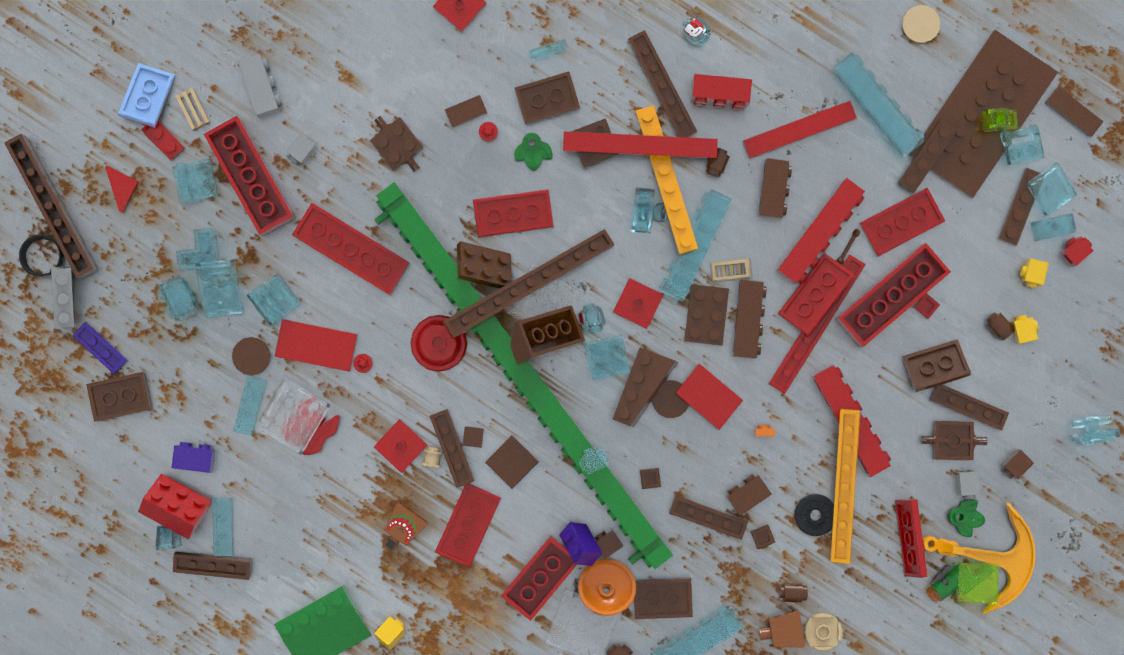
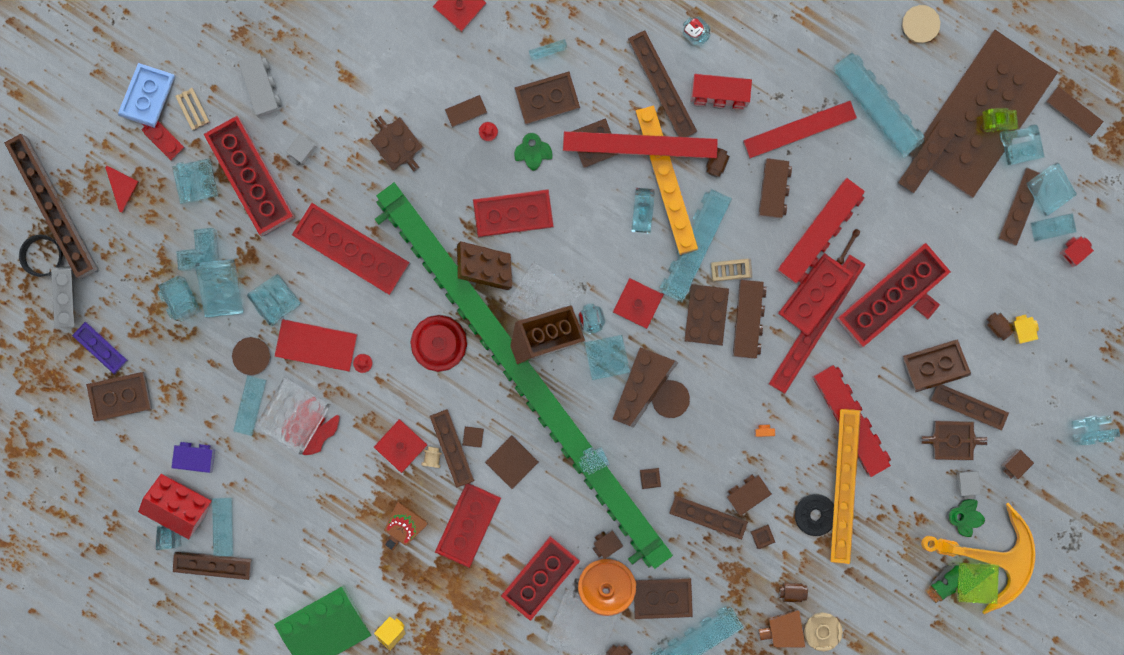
(528, 284): reddish brown plate -> none
(580, 544): dark purple brick -> none
(659, 212): clear light blue tile -> none
(708, 396): red tile -> none
(902, 222): red tile -> none
(911, 538): red tile -> none
(1034, 272): yellow brick -> none

